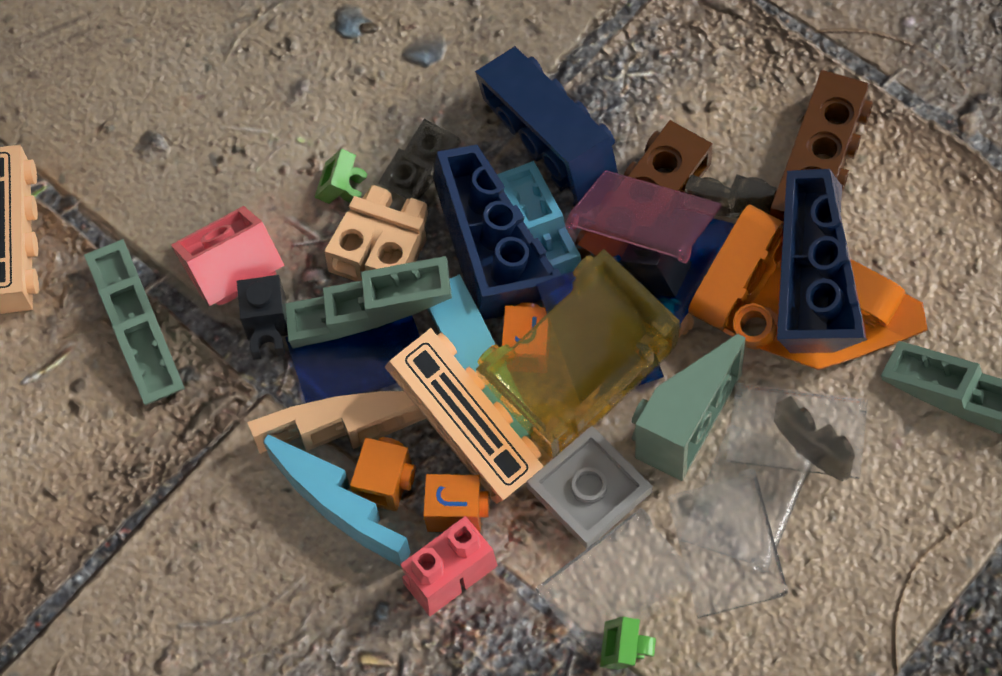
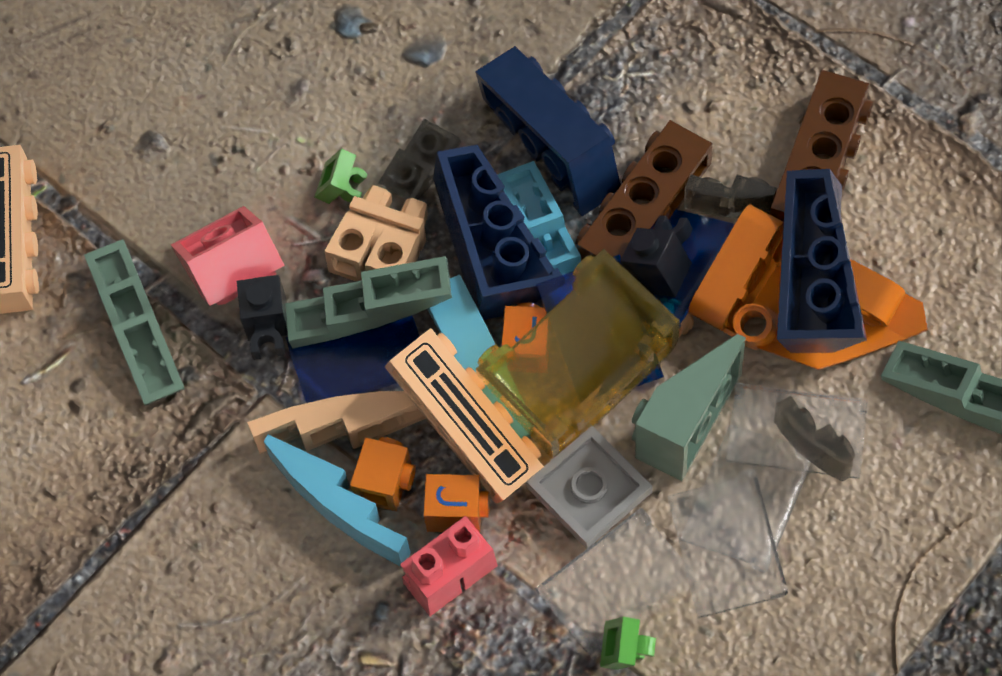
(643, 214): clear pink piece -> none

